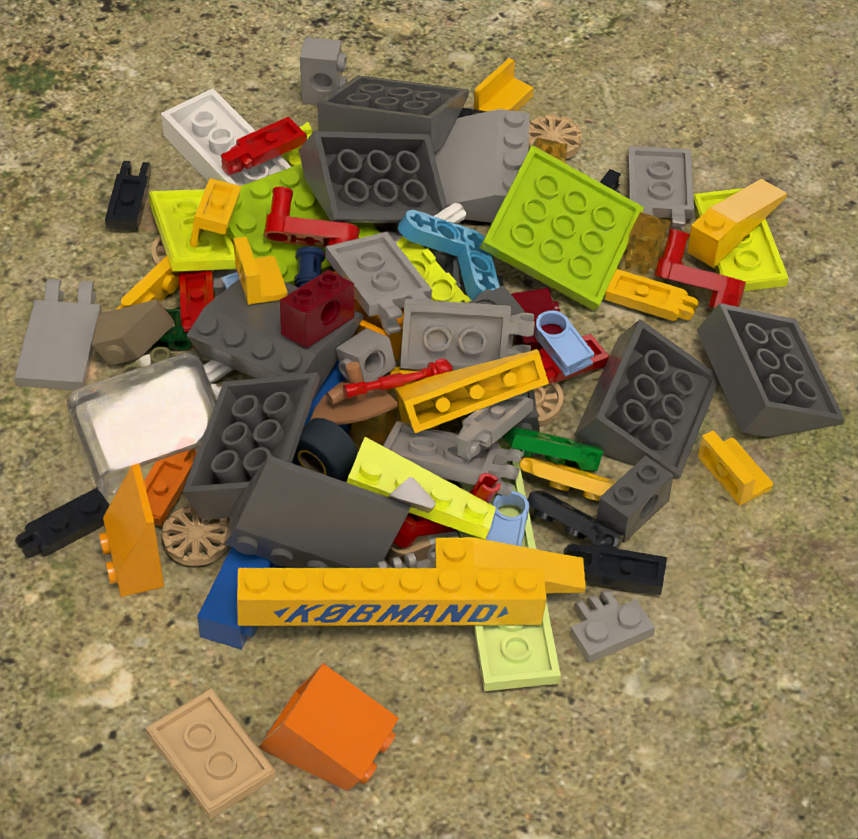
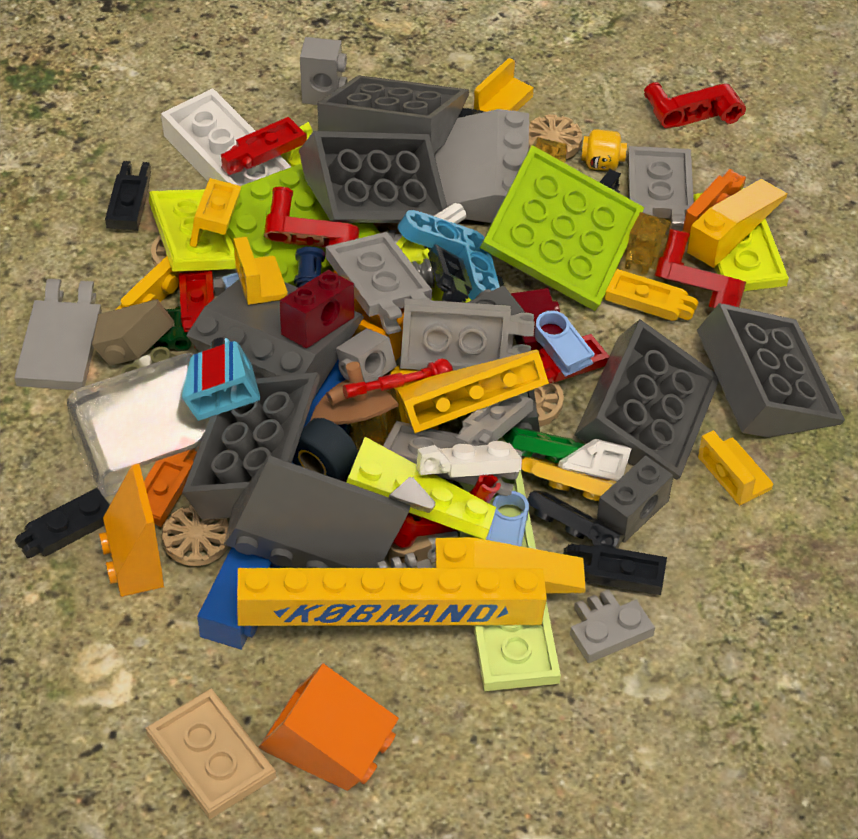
(219, 380): none -> medium azure torso
(425, 271): none -> dark grey bush
(450, 274): none -> black hinge
(469, 460): none -> white hinge
(598, 460): none -> white tile
(603, 150): none -> yellow head
(695, 106): none -> red beam
(718, 191): none -> orange hinge

